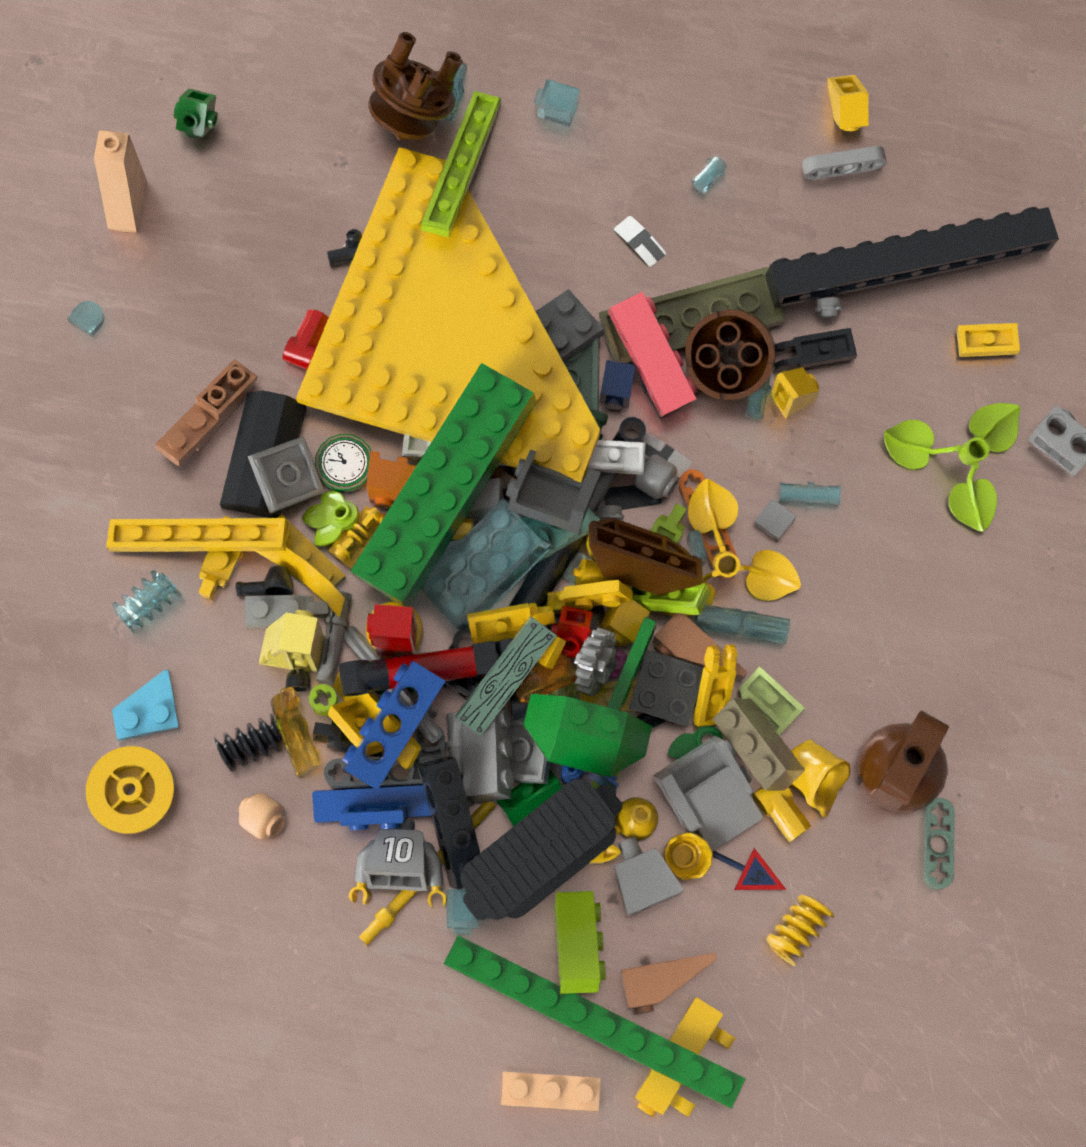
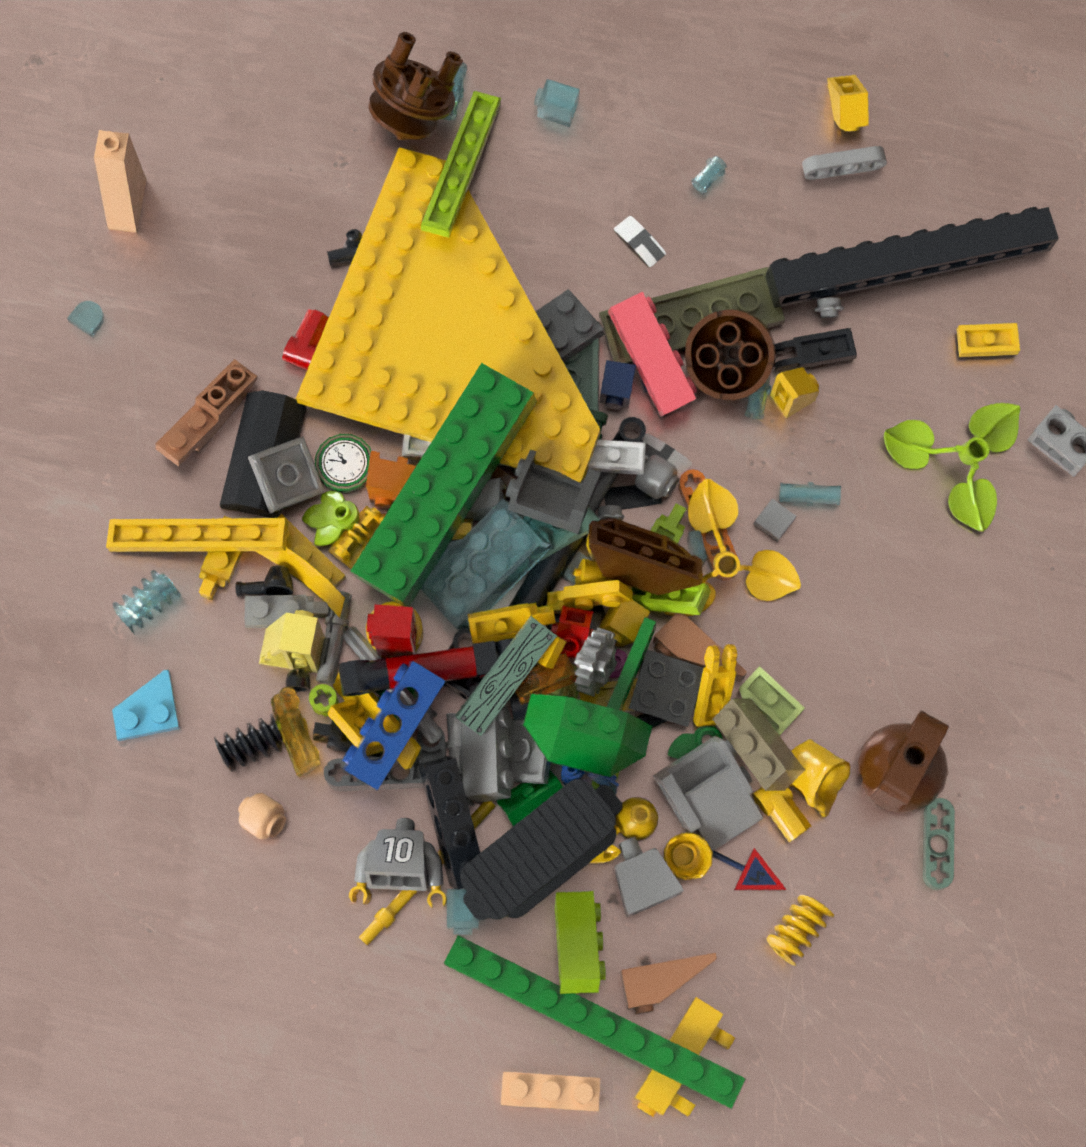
(115, 775): yellow piece -> none
(195, 113): green brick -> none
(370, 806): blue bracket -> none
(743, 623): clear light blue axle -> none

